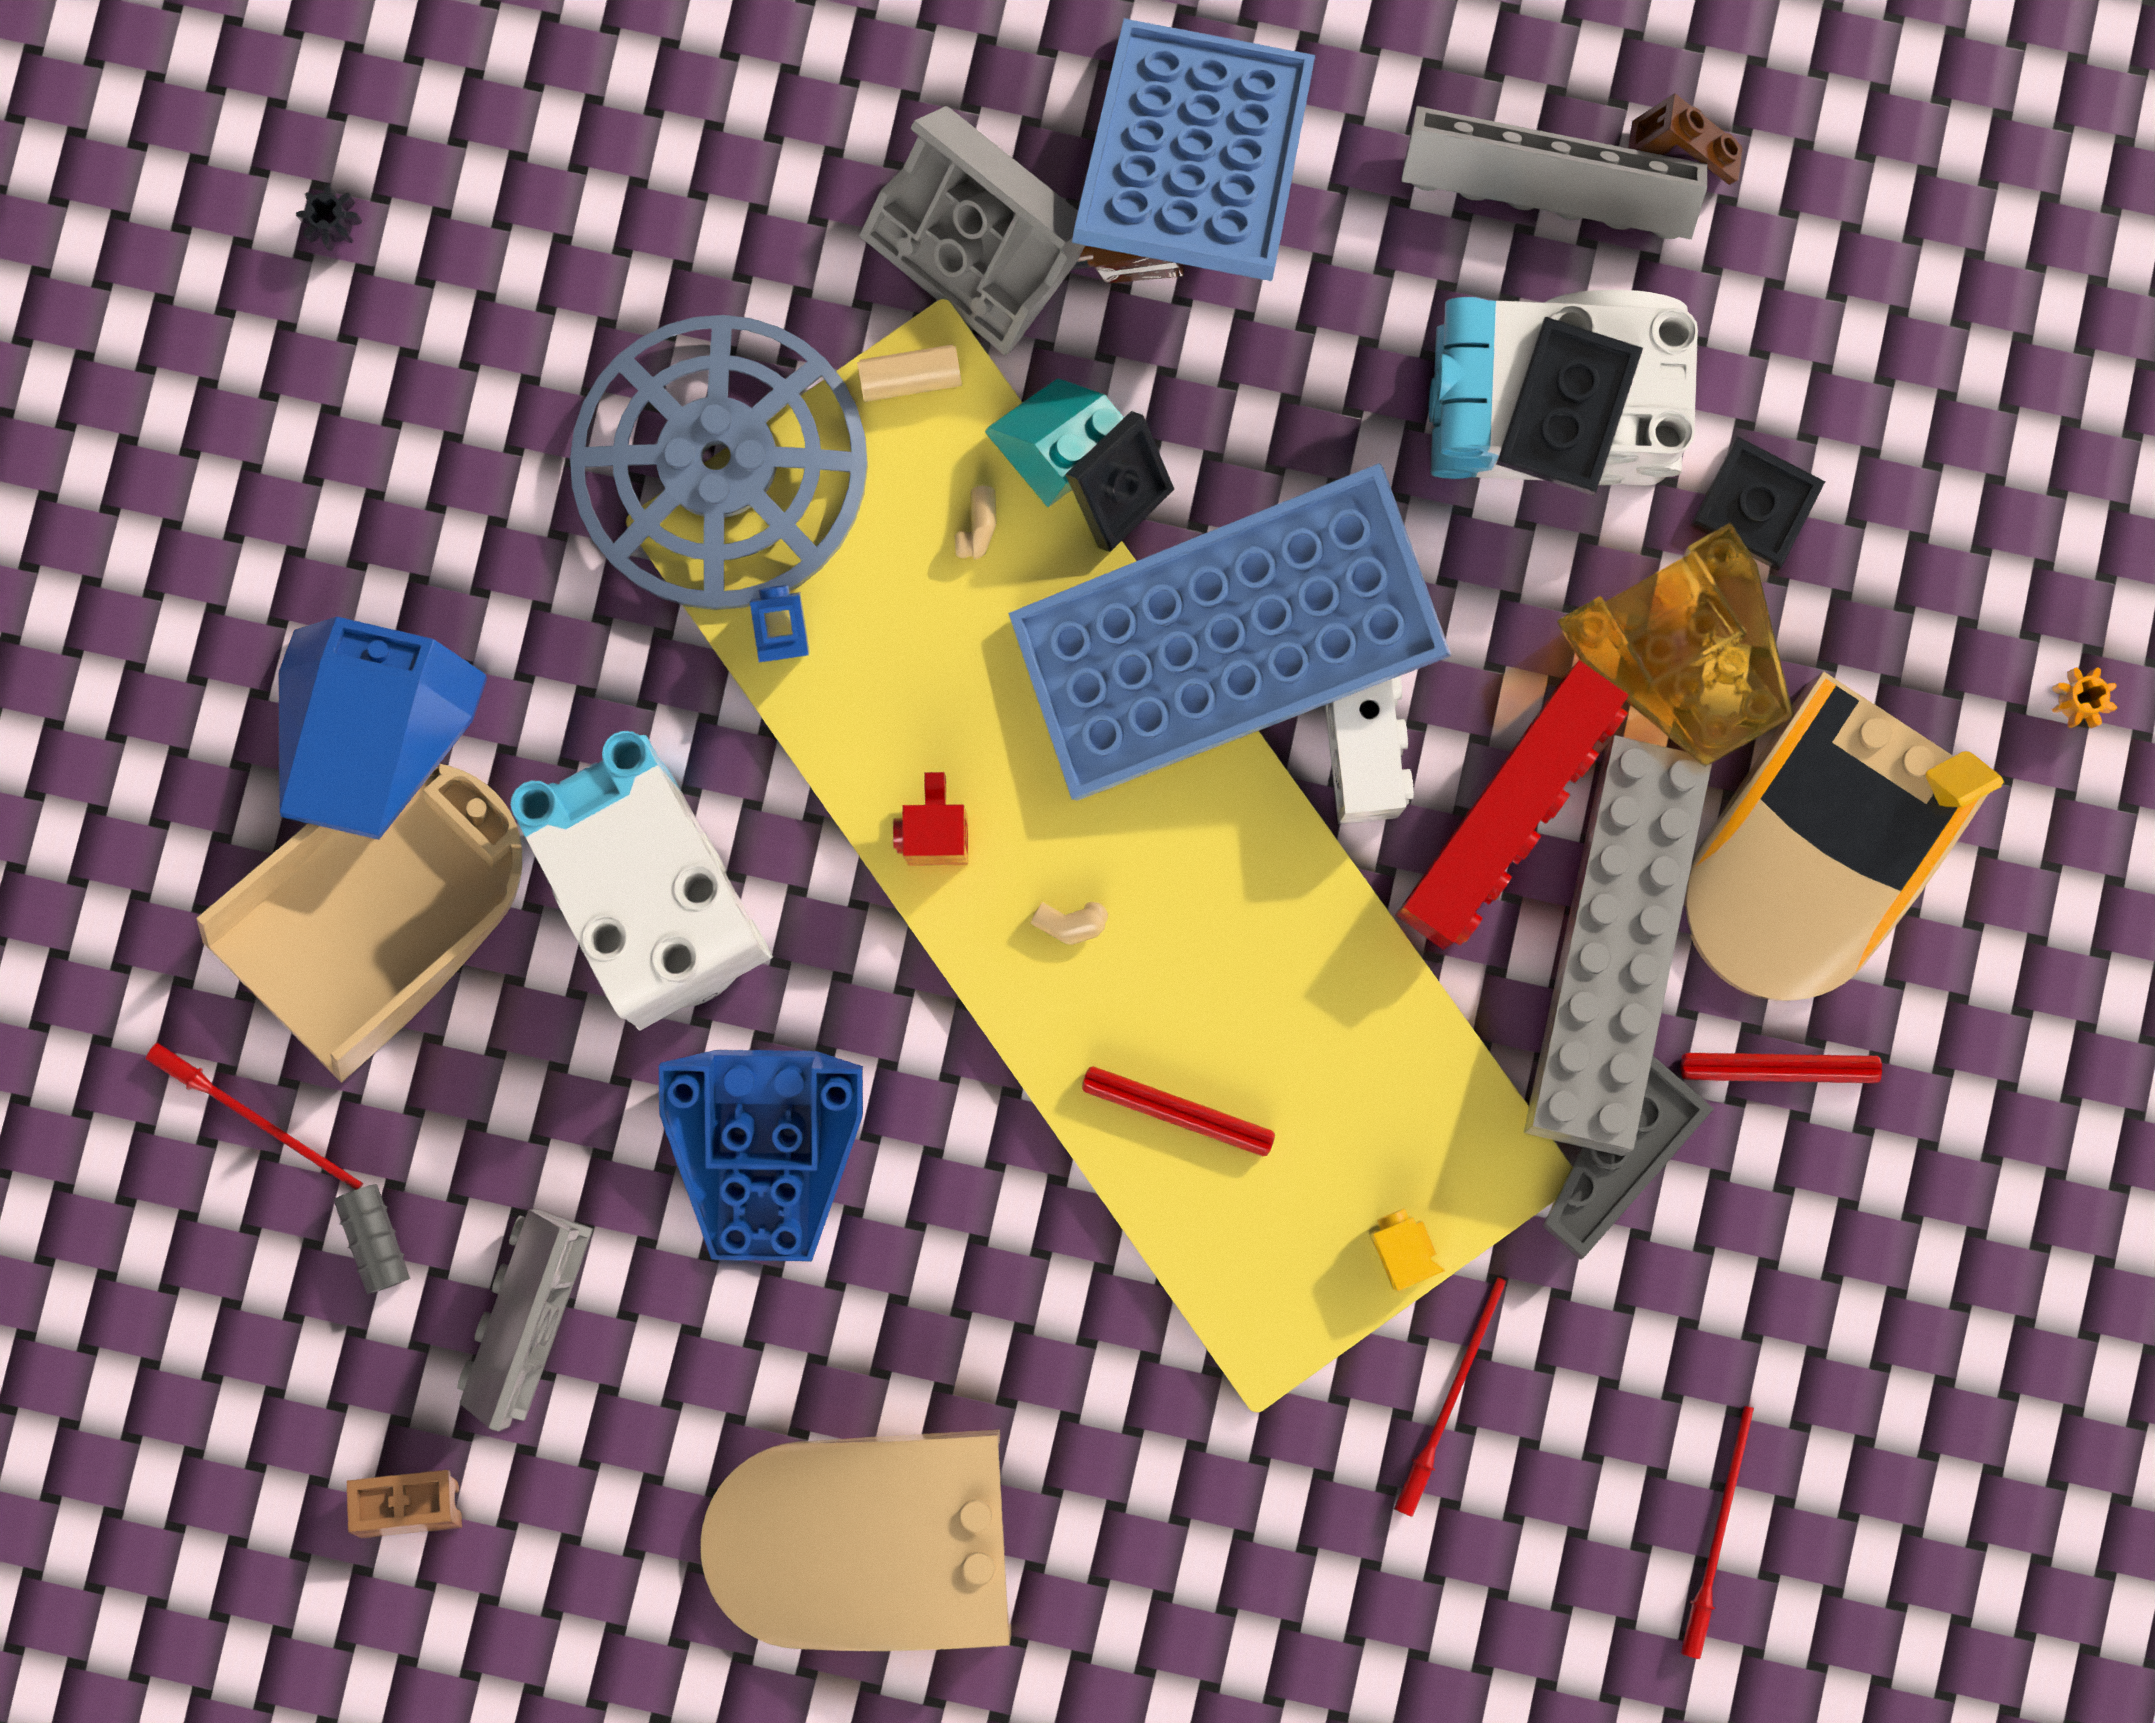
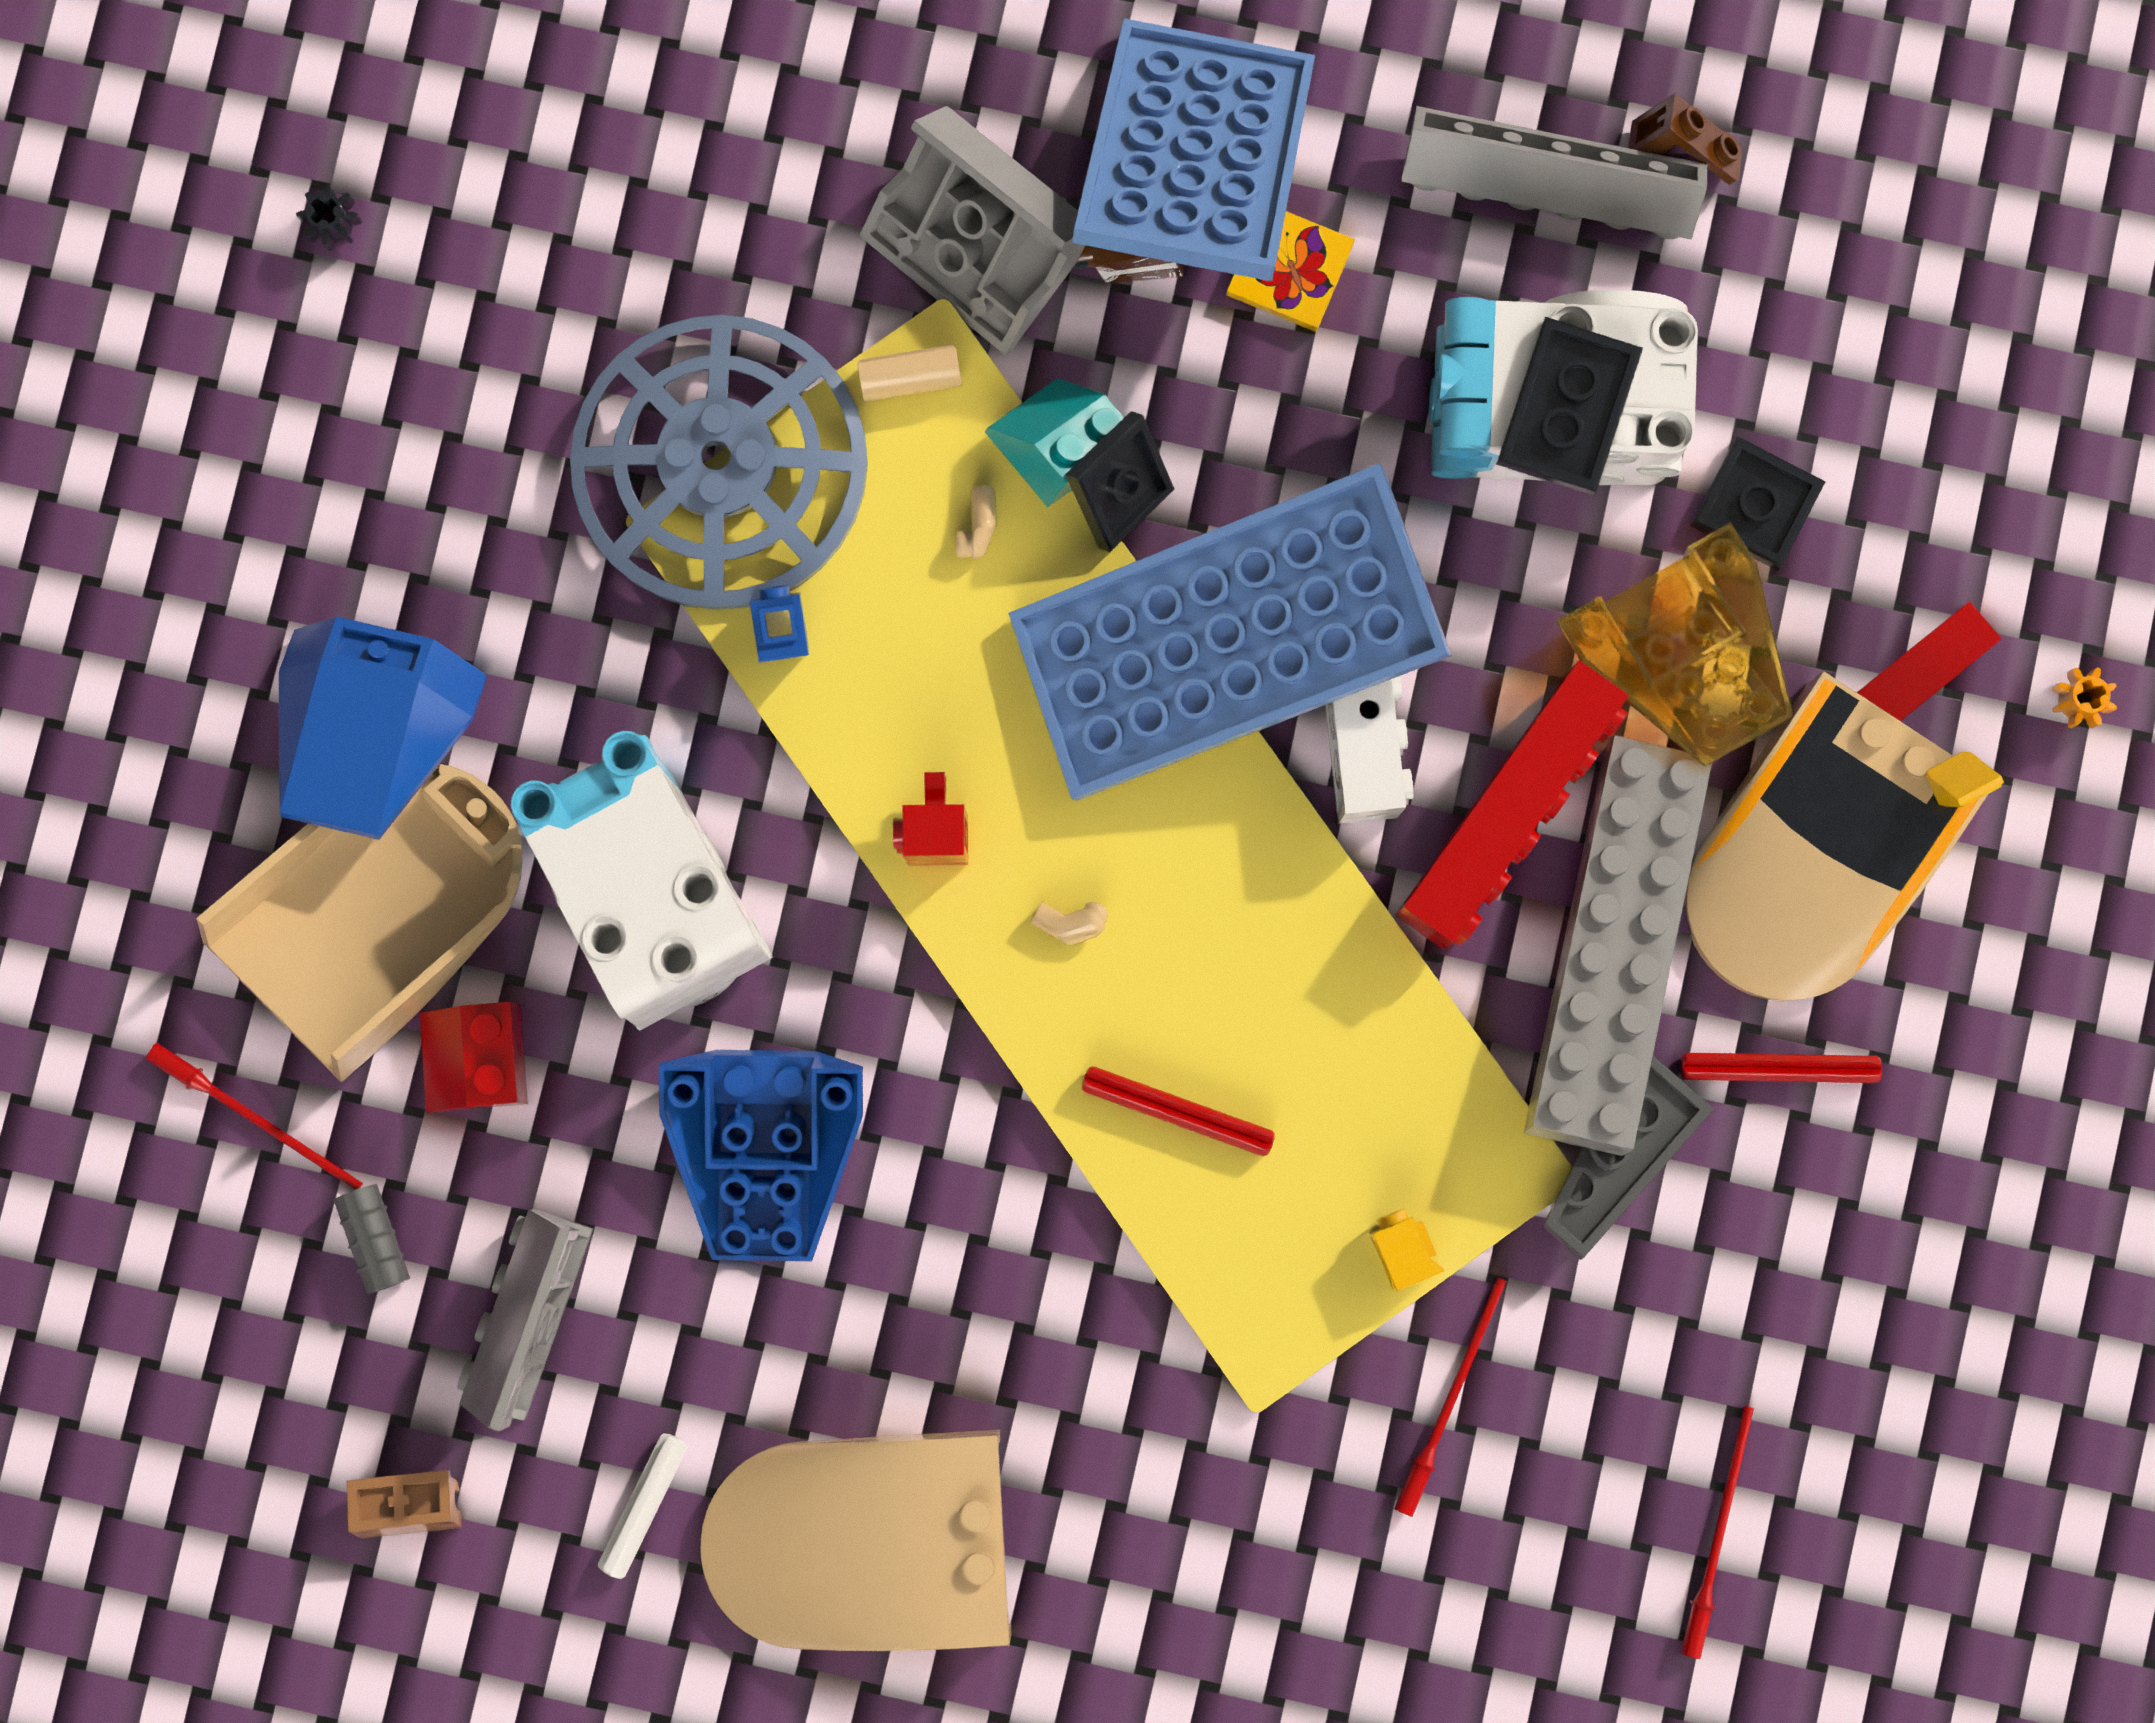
(473, 1057): none -> red slope
(642, 1506): none -> white axle
(1304, 274): none -> tile
(1931, 663): none -> red tile

